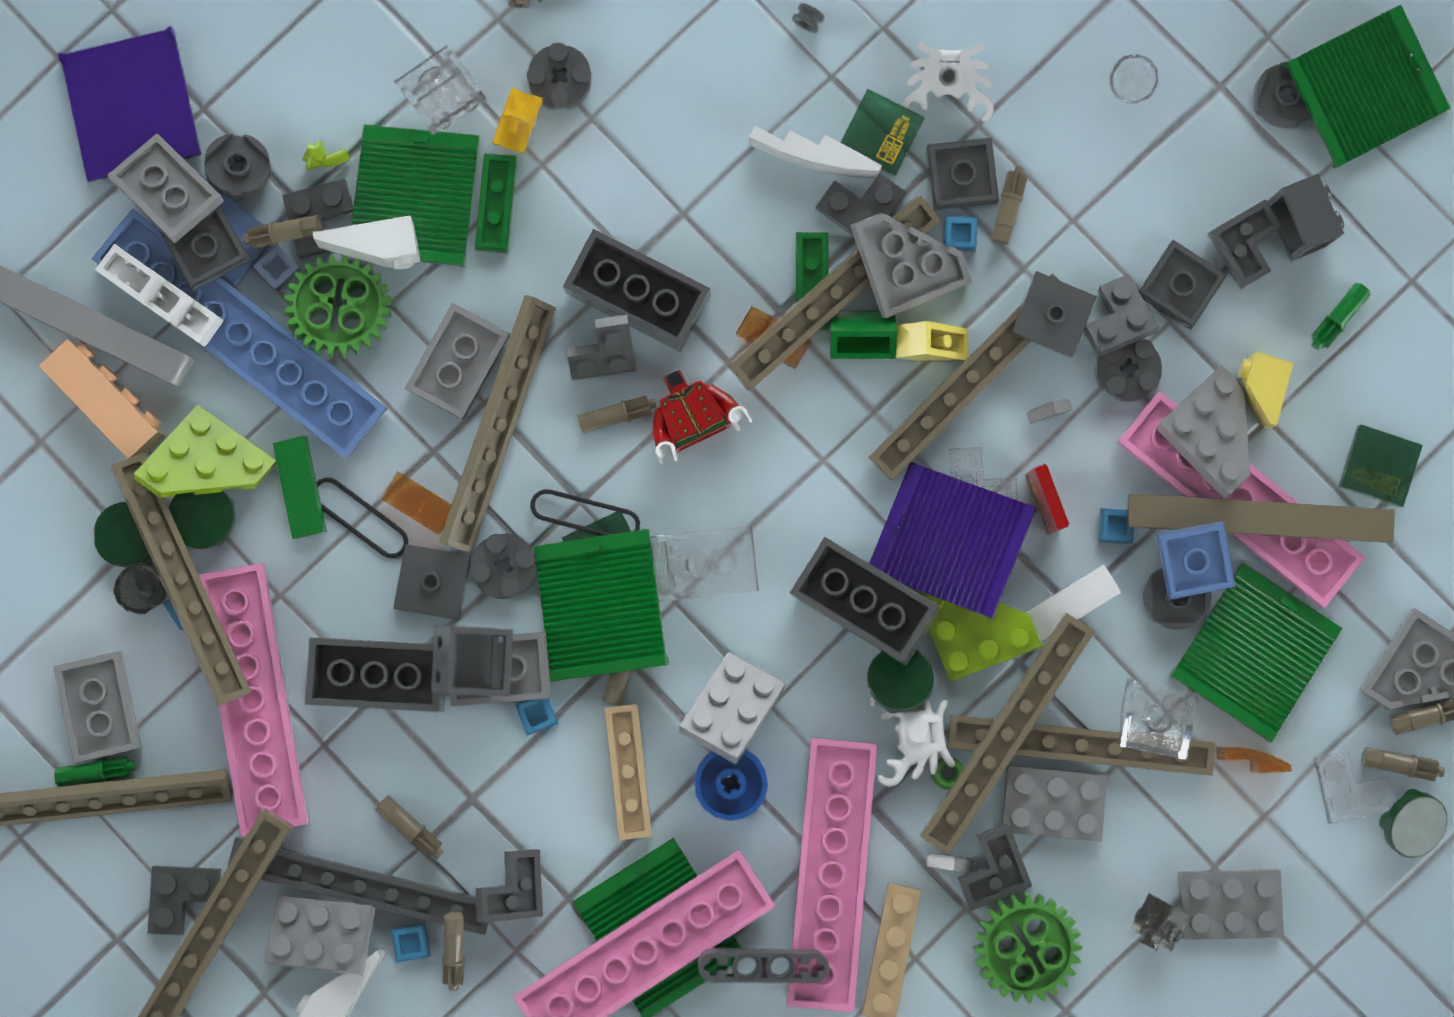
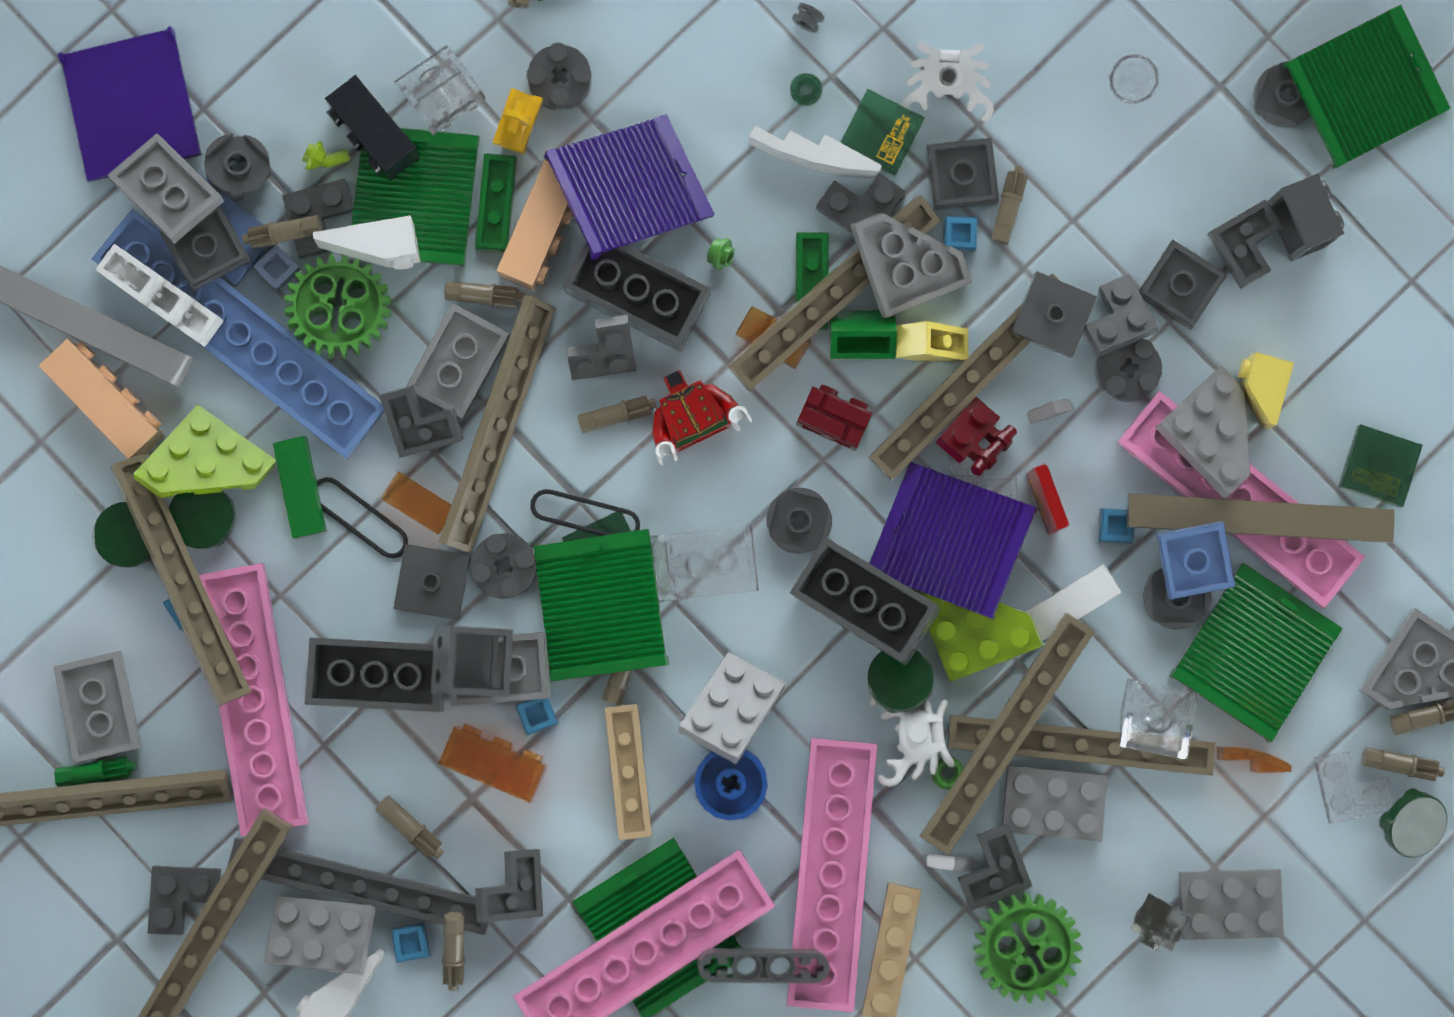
(139, 588): clear smoke hair -> none
(371, 128): none -> black brick
(411, 429): none -> dark grey plate
(483, 294): none -> dark tan piece
(493, 762): none -> clear orange brick
(536, 233): none -> light nougat brick
(629, 185): none -> dark purple door
(720, 253): none -> bright green plate
(783, 530): none -> dark grey plate
(806, 79): none -> clear green plate
(834, 417): none -> dark red brick
(967, 431): none -> dark red plate
(1336, 321): green piece -> none

